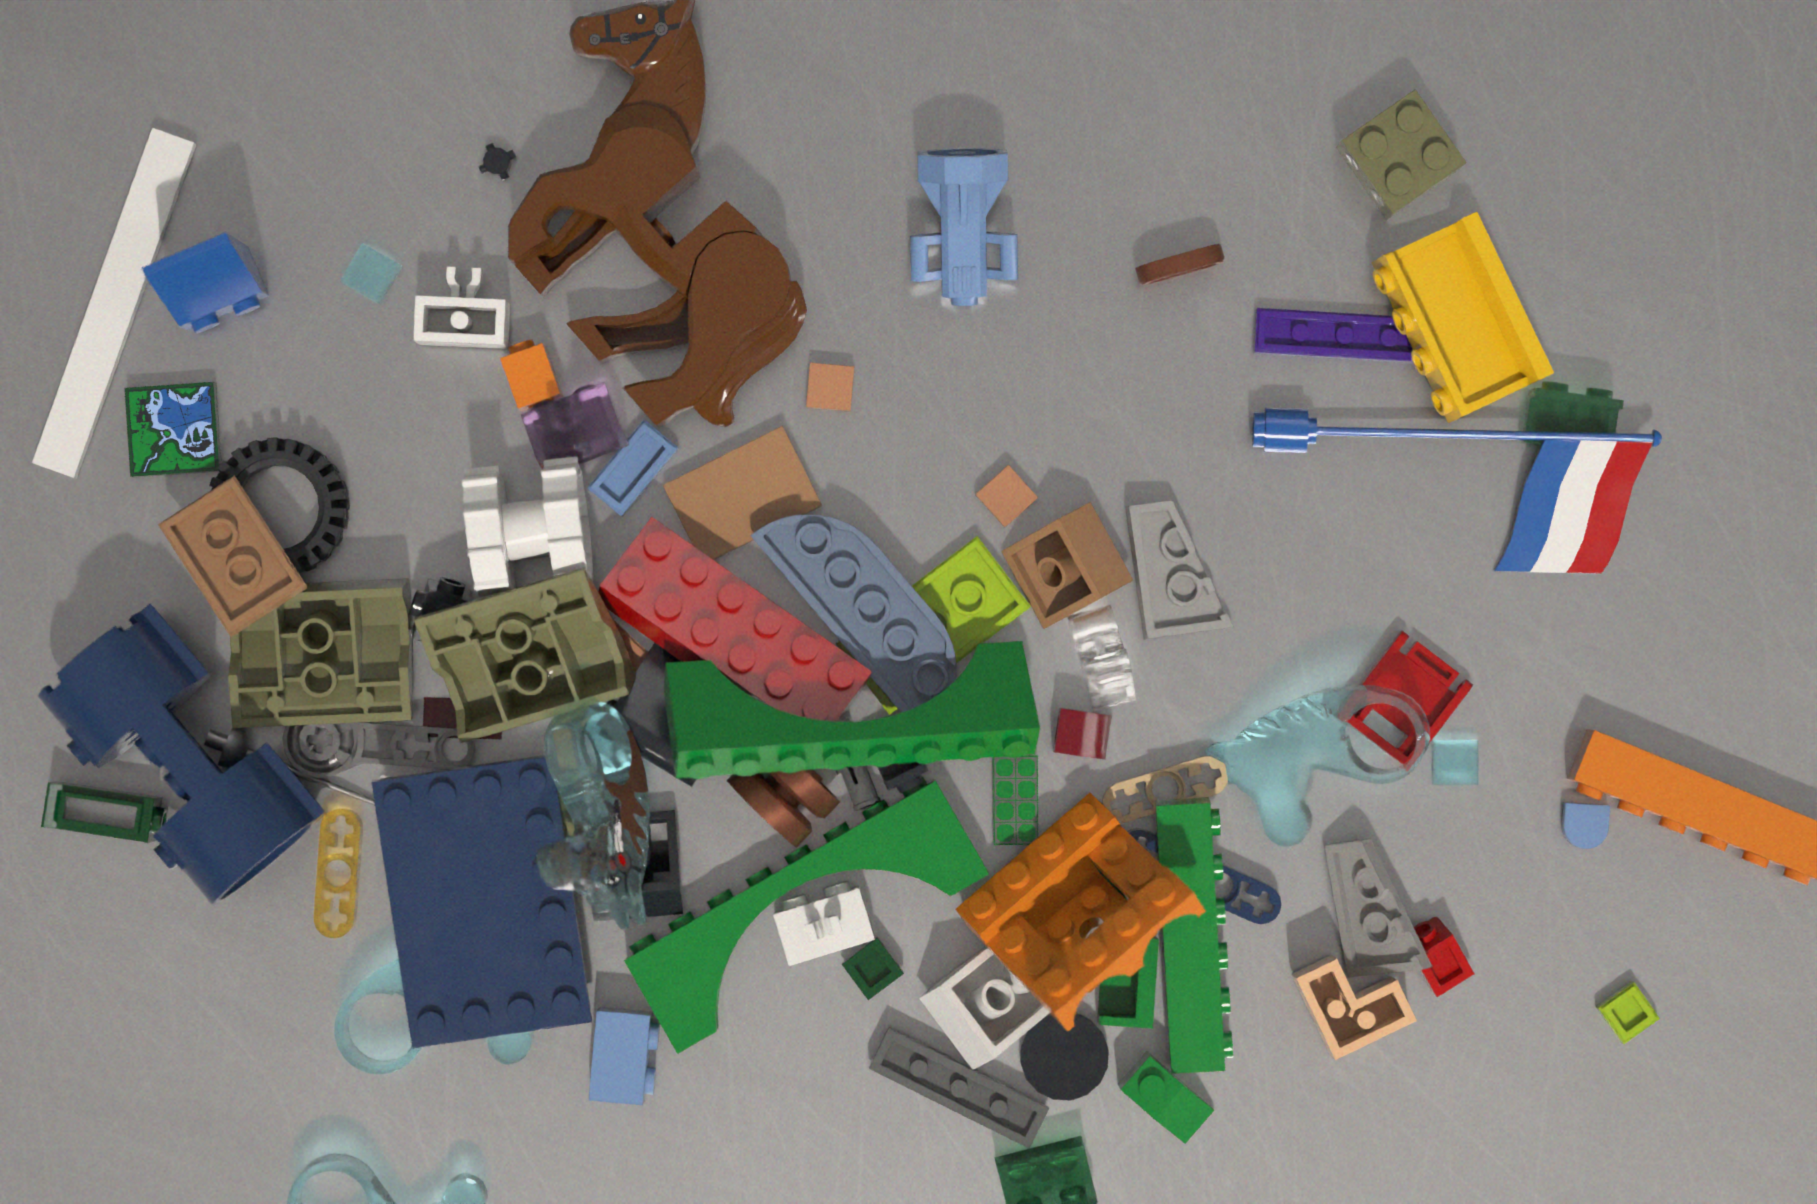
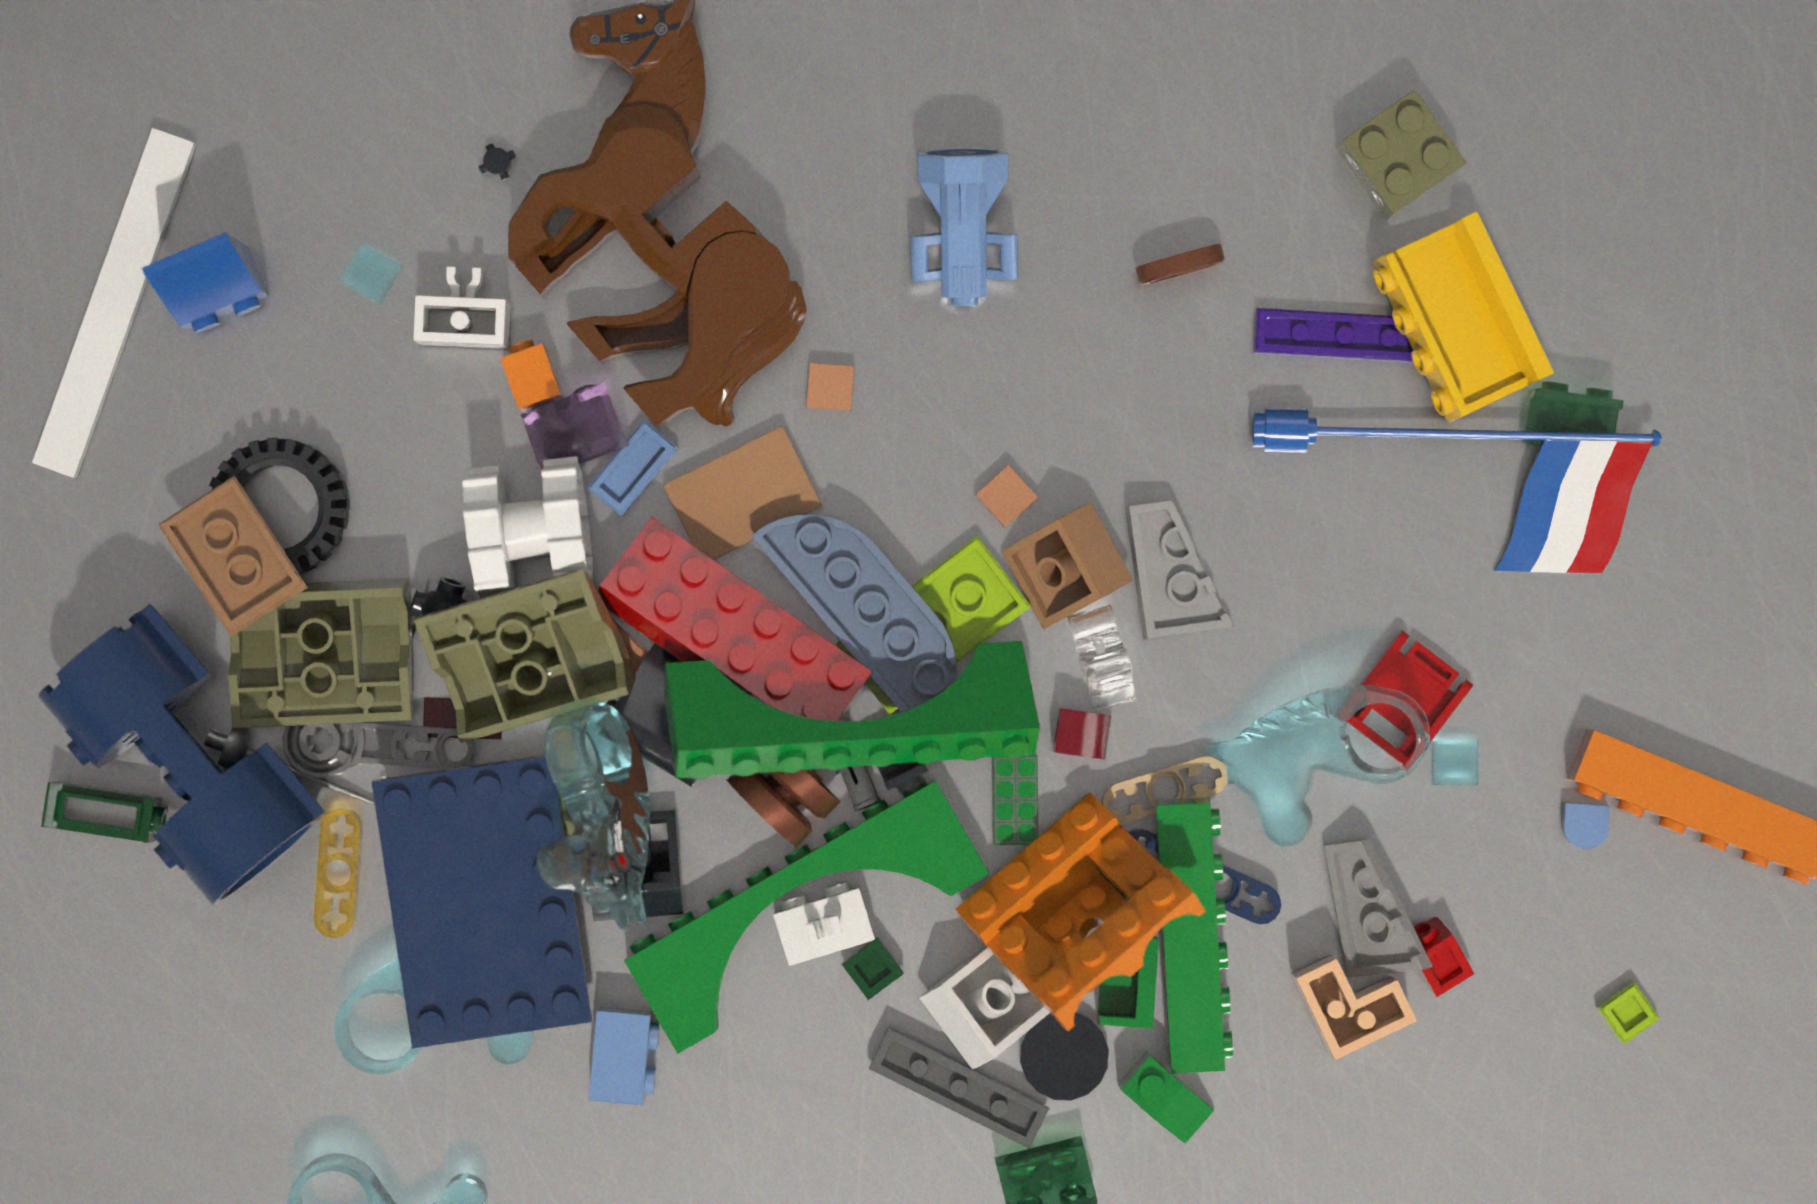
(173, 429): tile -> none

